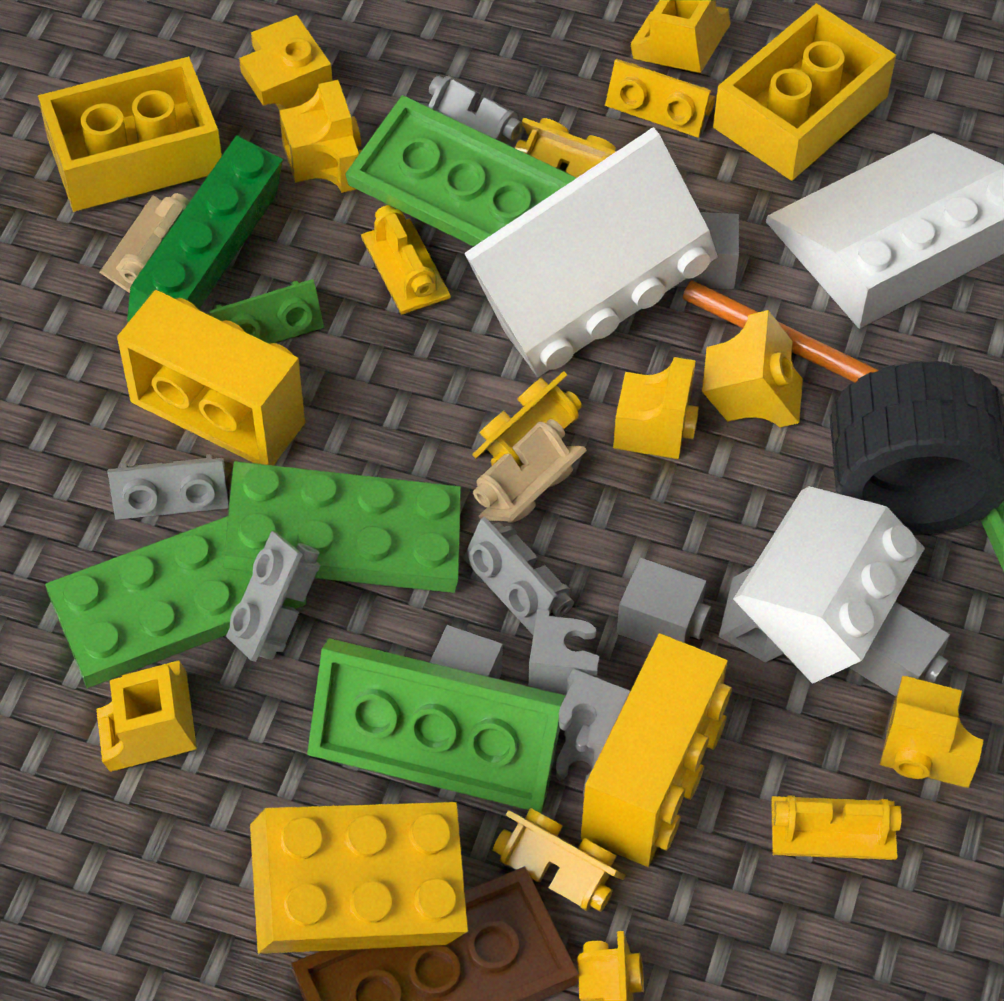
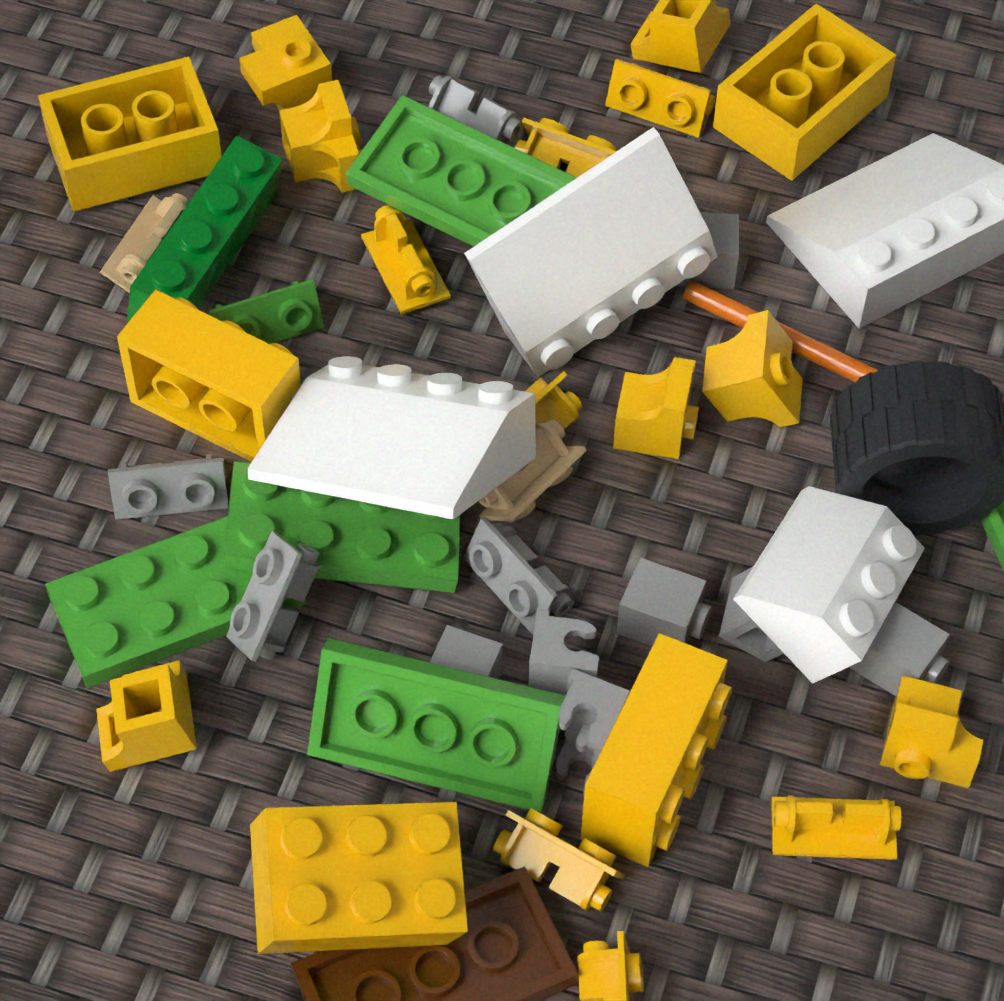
(399, 437): none -> white slope

